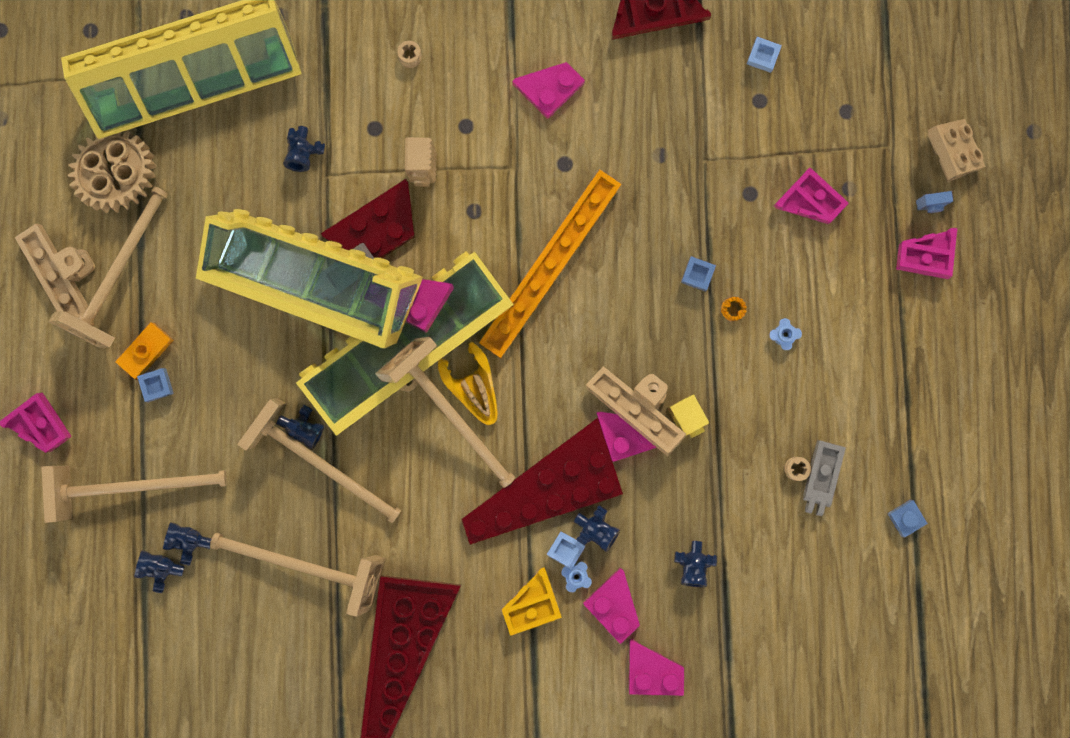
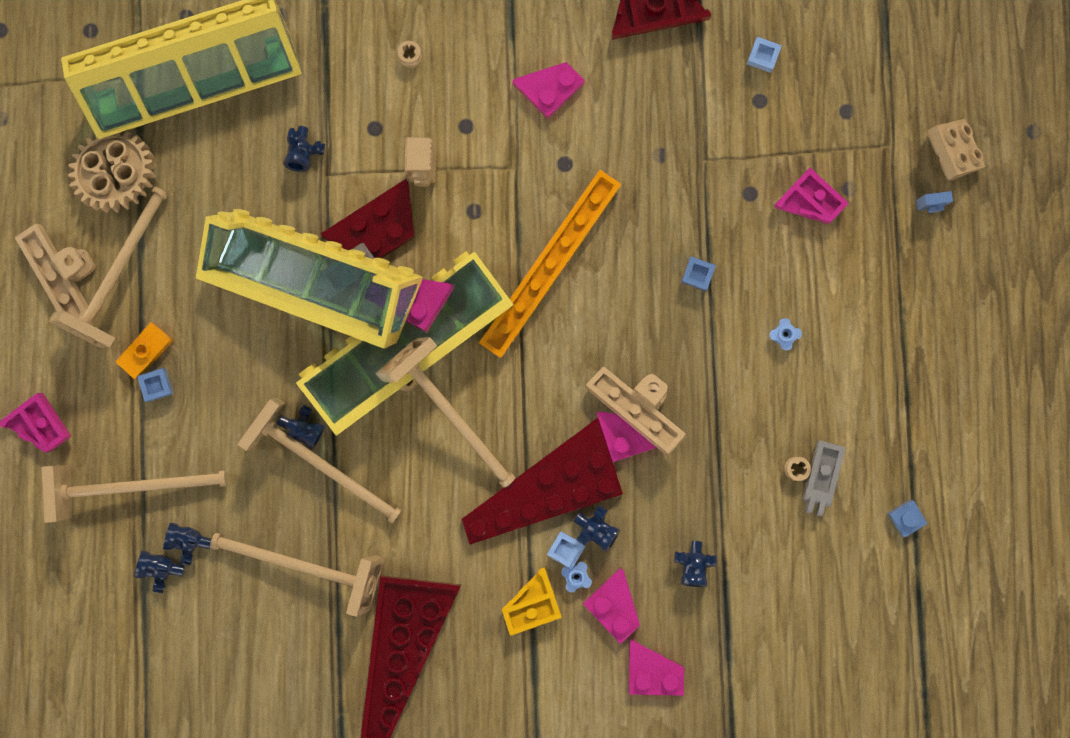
(474, 390): yellow animal -> none
(689, 416): light yellow brick -> none
(727, 303): light orange bush -> none
(929, 255): dark pink wing -> none

